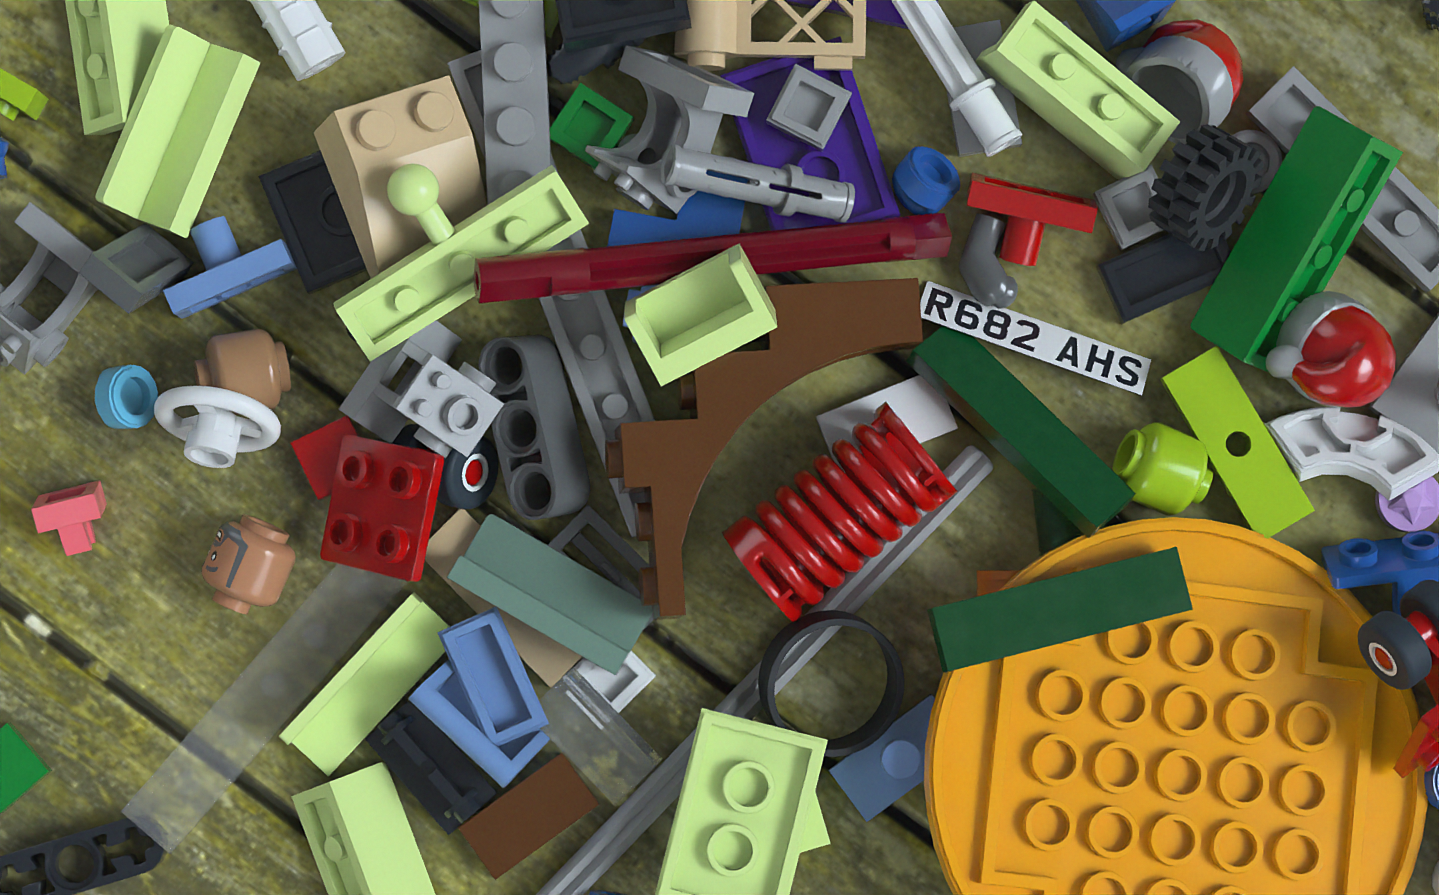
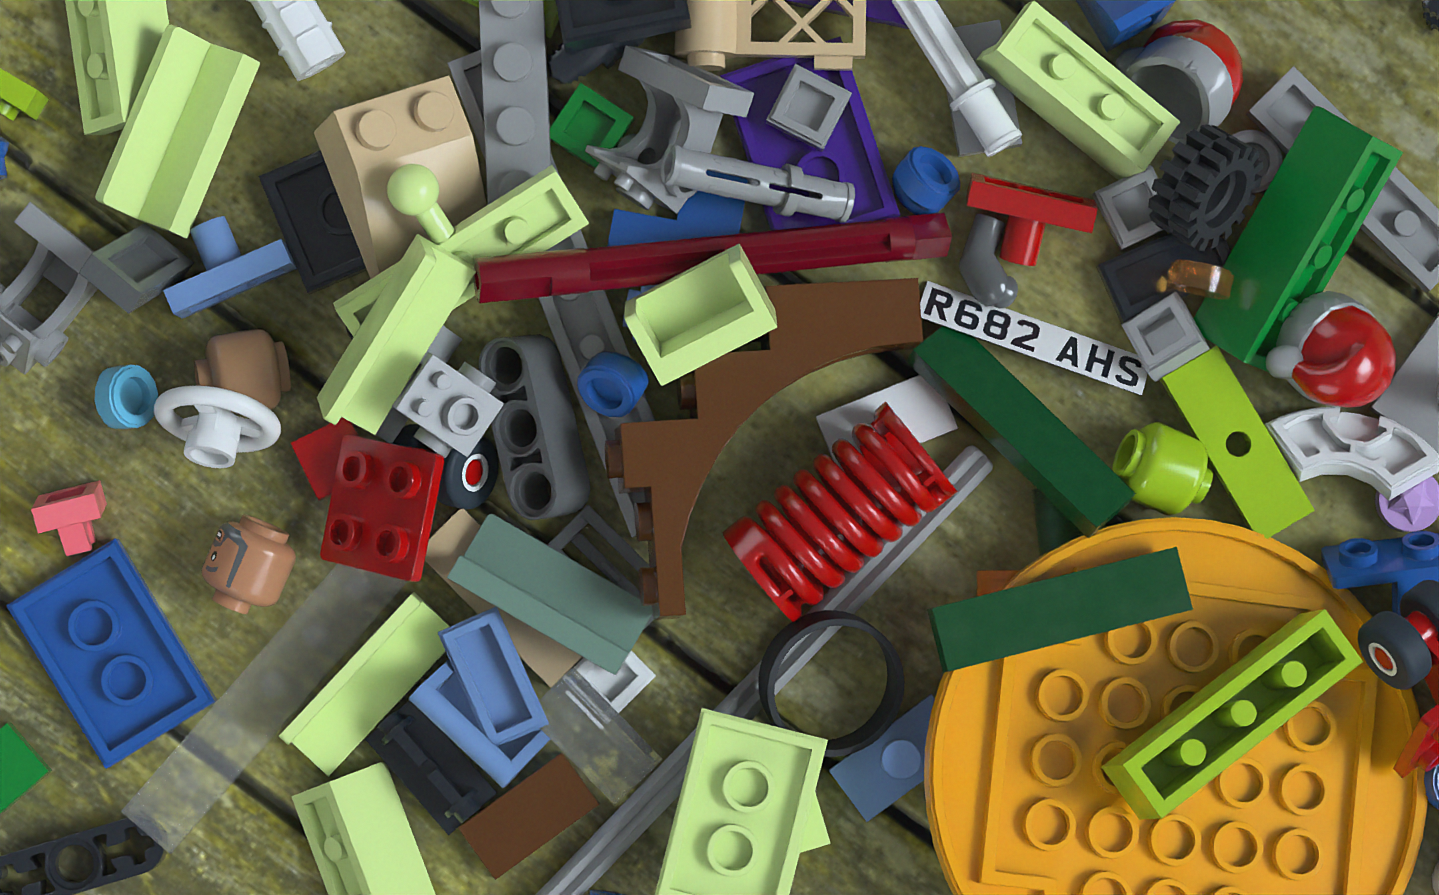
(111, 653): none -> blue tile
(395, 335): none -> yellowish green panel
(612, 383): none -> blue tile
(1165, 336): none -> light grey tile
(1200, 279): none -> clear orange tile
(1232, 714): none -> lime brick

